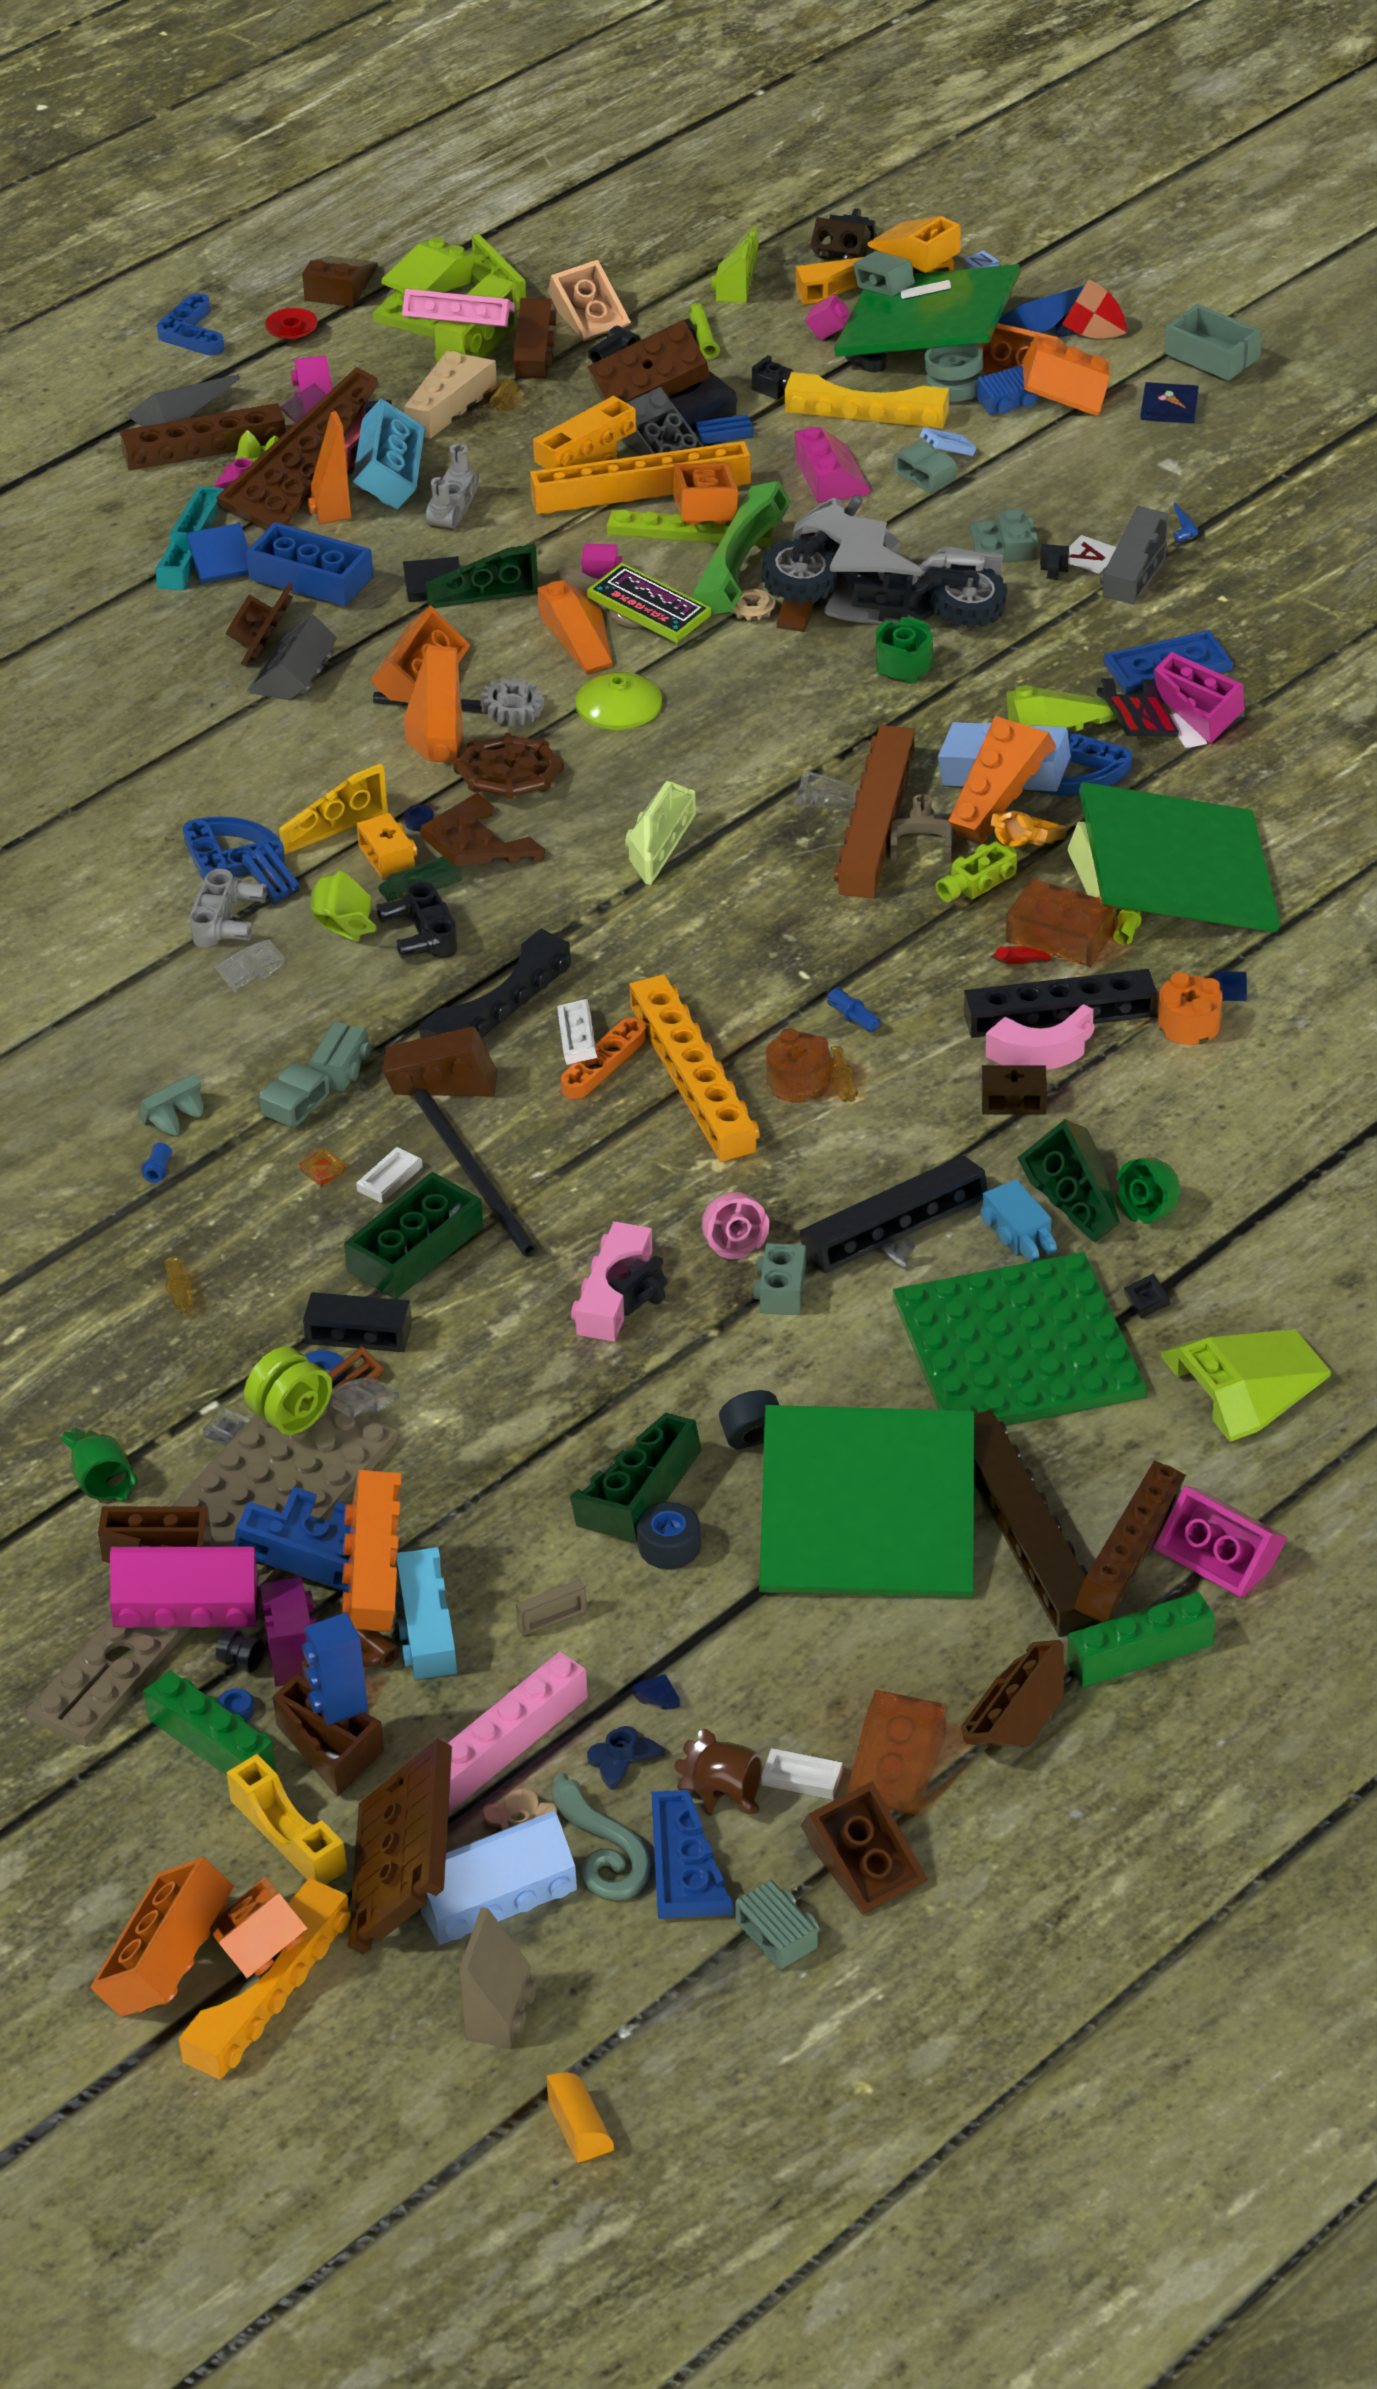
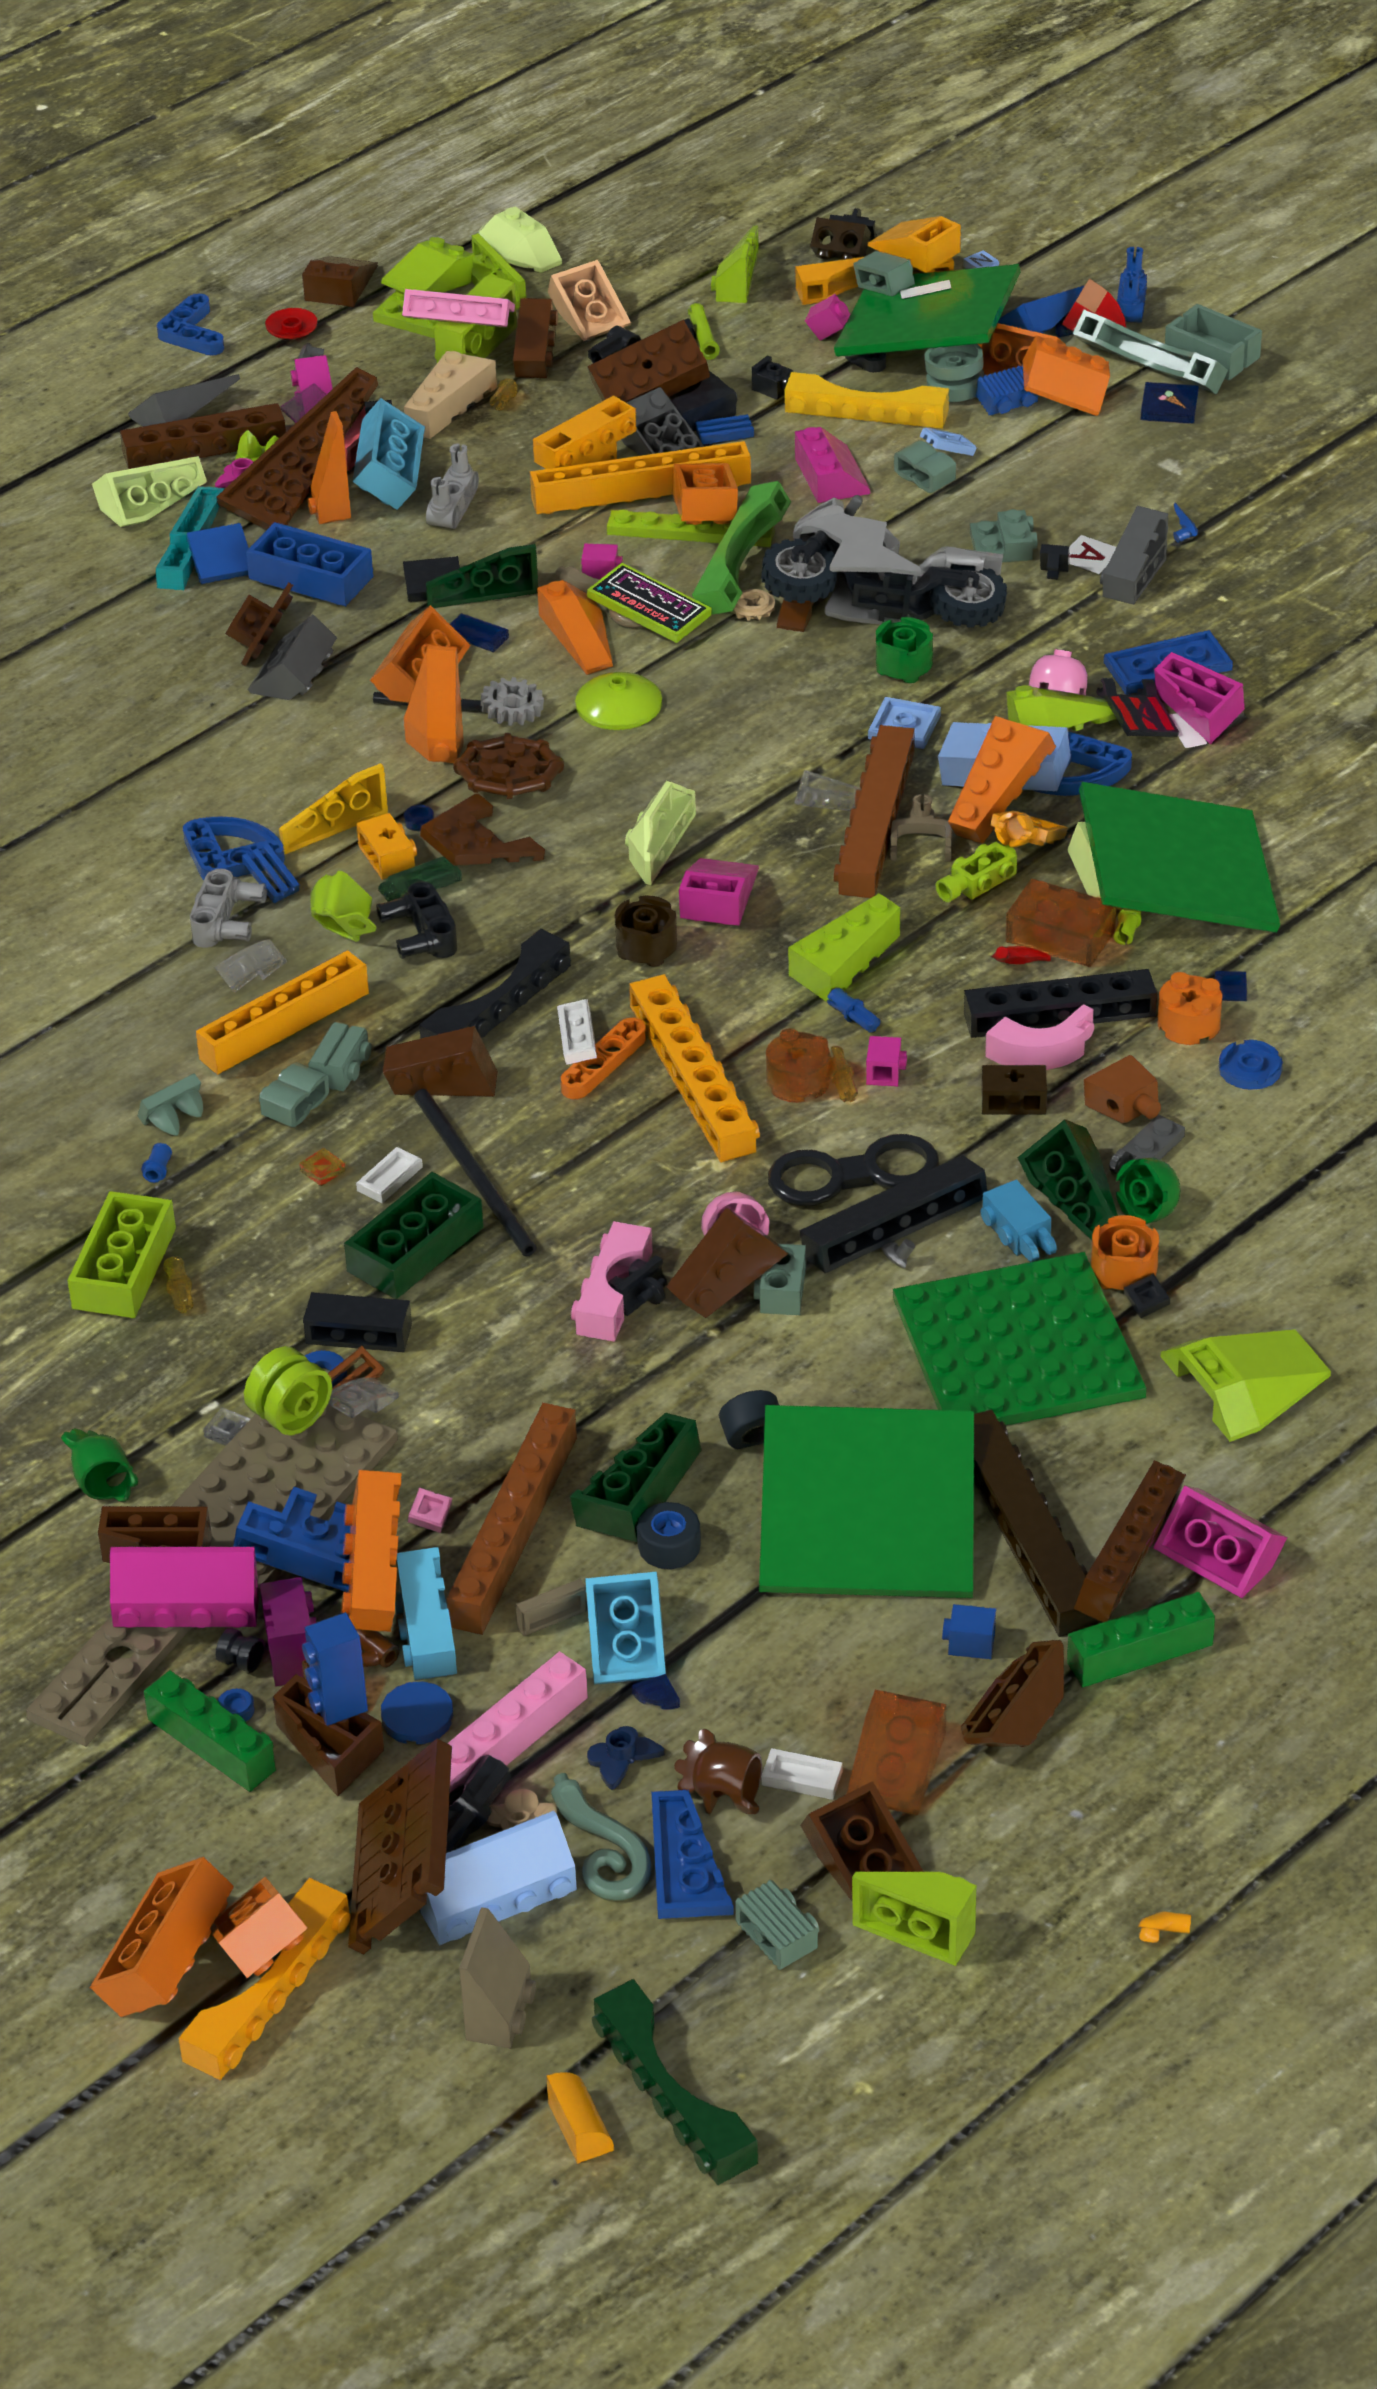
(121, 1254): none -> lime brick
(145, 491): none -> yellowish green wedge
(262, 1799): yellow arch -> none
(282, 1012): none -> light orange brick
(309, 351): none -> dark grey bar
(417, 1712): none -> blue tile
(430, 1510): none -> bright pink tile
(471, 1800): none -> black piece
(480, 632): none -> clear blue tile
(511, 1518): none -> dark orange brick
(521, 240): none -> yellowish green wedge
(625, 1627): none -> medium azure slope
(645, 930): none -> dark brown brick
(714, 2135): none -> dark green arch
(716, 891): none -> dark pink slope
(724, 1263): none -> reddish brown wedge
(844, 946): none -> lime wedge
(848, 1171): none -> black bar
(884, 1061): none -> dark pink brick
(908, 715): none -> light blue tile
(917, 1910): none -> lime slope
(970, 1631): none -> blue brick
(1059, 673): none -> bright pink cylinder
(1123, 1091): none -> dark orange torso
(1124, 1252): none -> orange brick
(1133, 287): none -> blue piece
(1151, 1142): none -> dark grey hinge
(1163, 1921): none -> light orange arm
(1166, 359): none -> sand green arch
(1250, 1065): none -> blue tile

